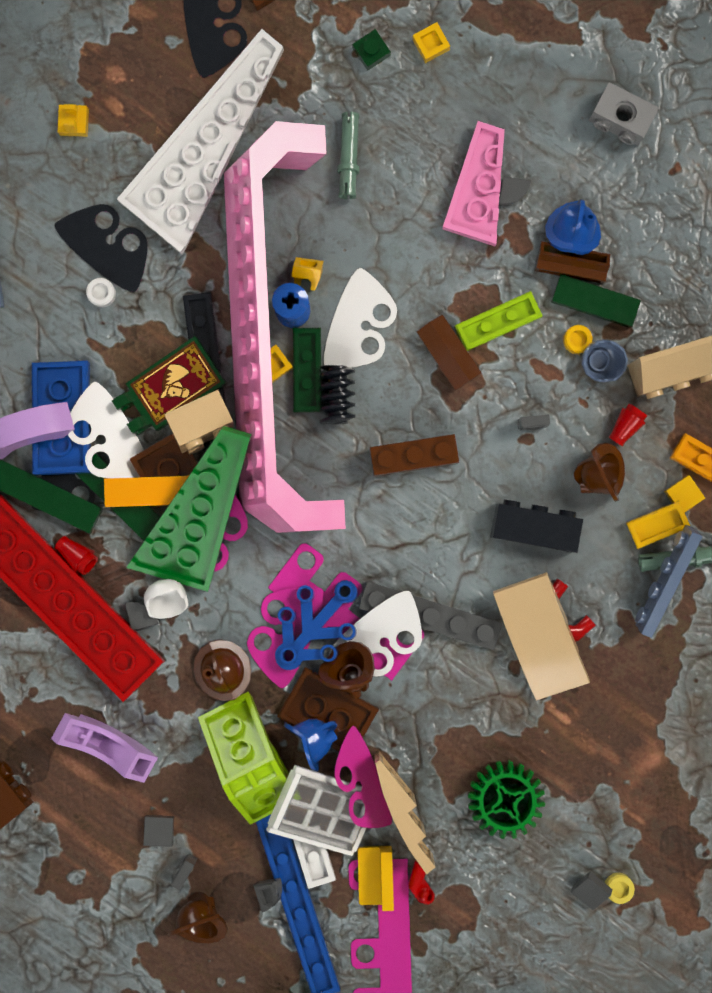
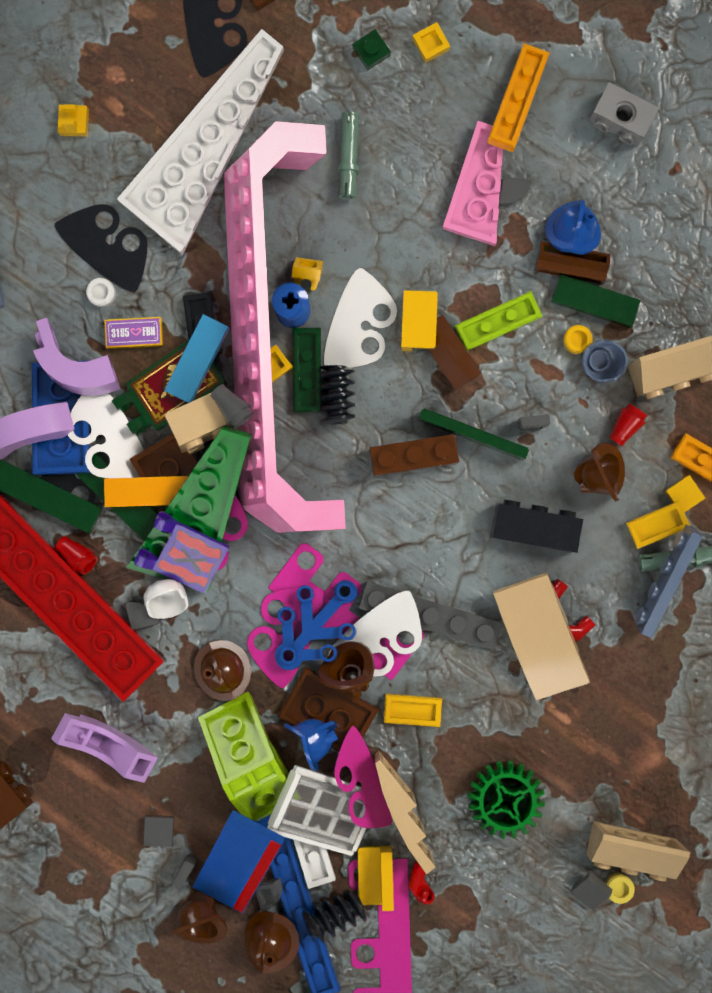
(82, 378): none -> lavender arch
(133, 332): none -> medium lavender tile
(187, 555): none -> flag
(197, 359): none -> dark azure tile
(232, 407): none -> dark grey cone
(238, 861): none -> blue tile
(271, 941): none -> reddish brown helmet
(334, 915): none -> black piece
(412, 710): none -> yellow tile
(419, 320): none -> yellow panel
(473, 434): none -> dark green tile
(518, 97): none -> light orange tile
(636, 851): none -> tan slope

